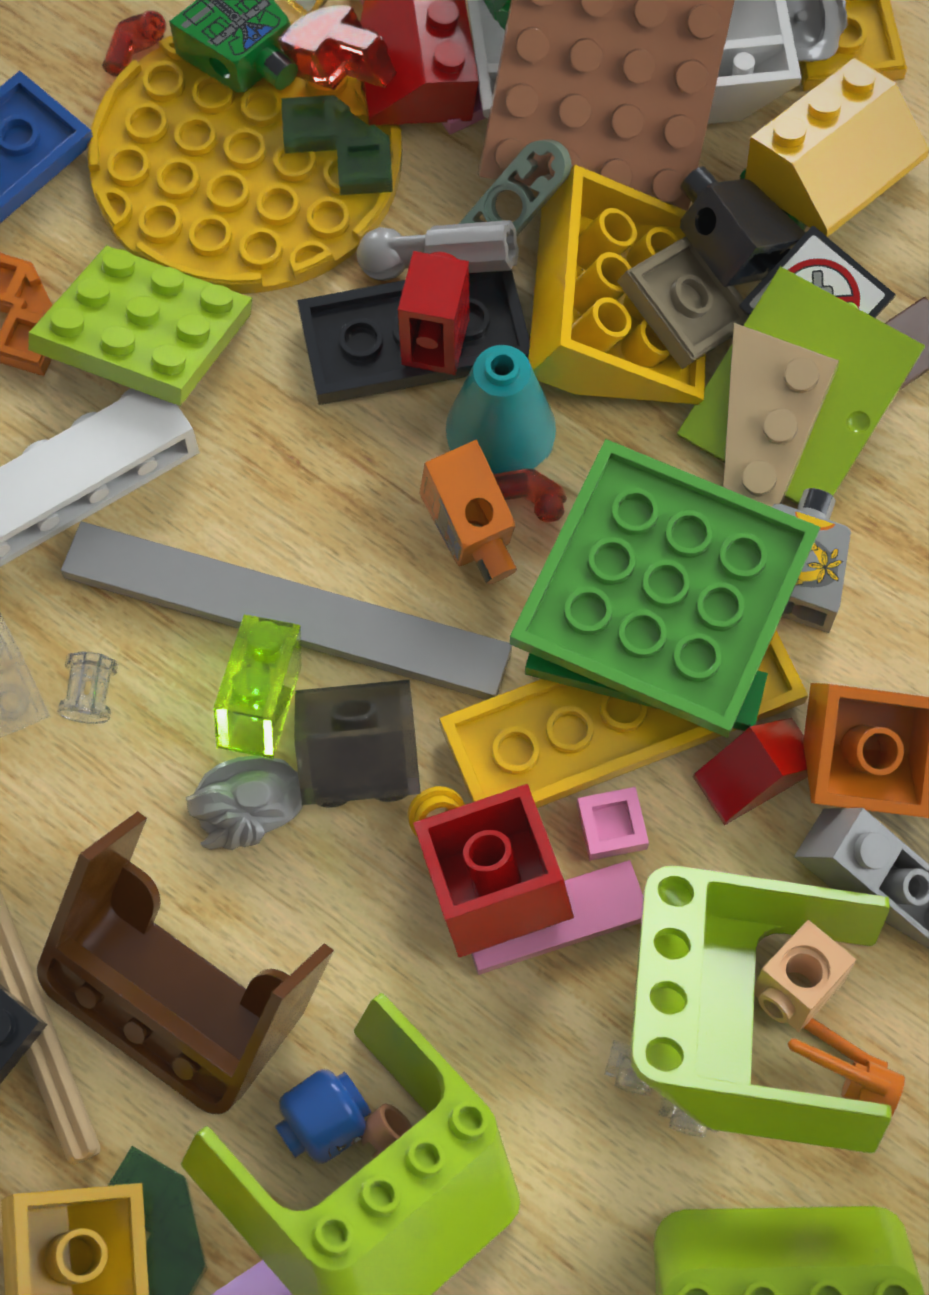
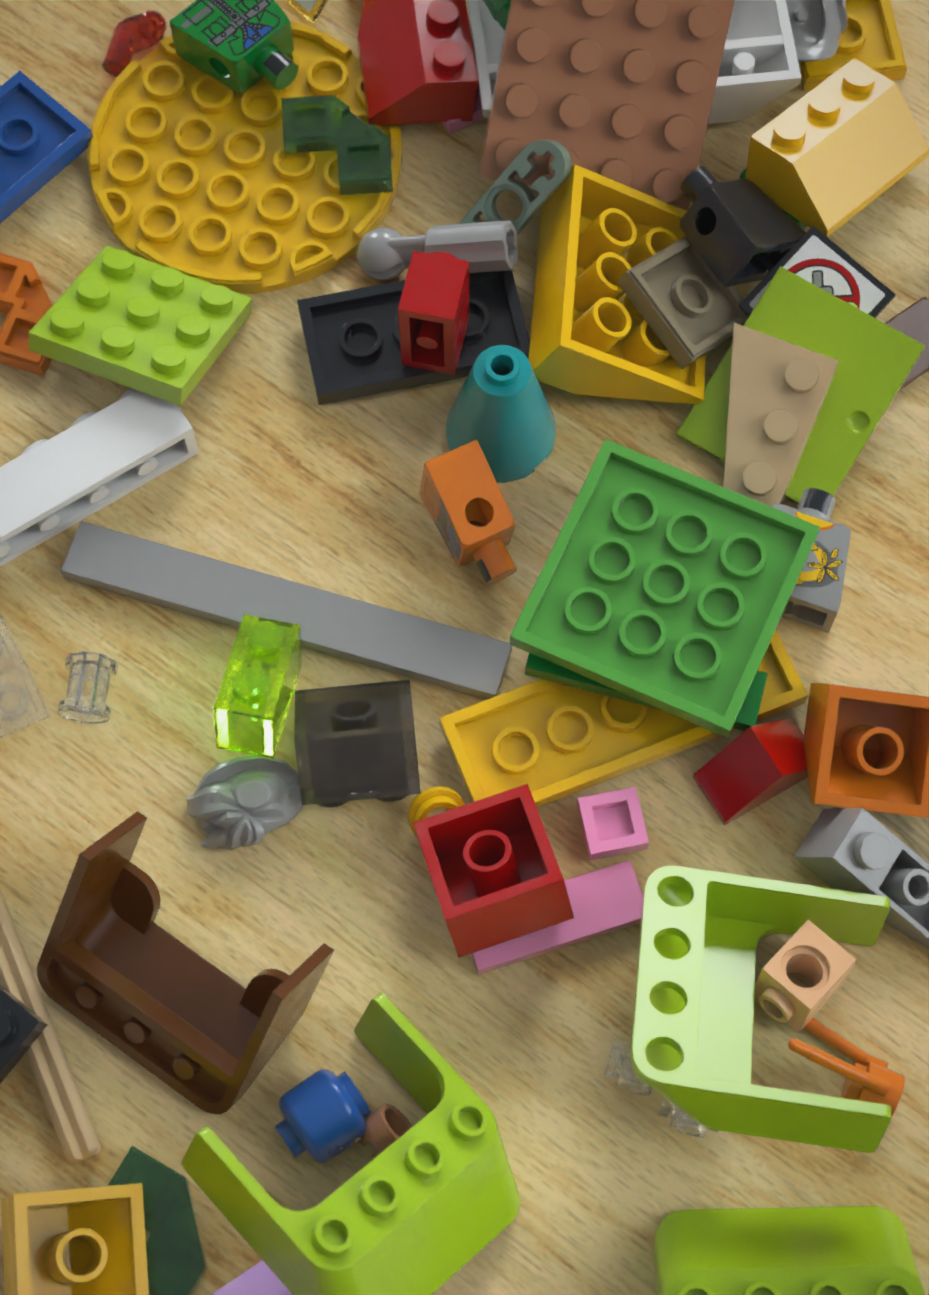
(334, 45): clear red brick -> none
(535, 488): clear red arm -> none

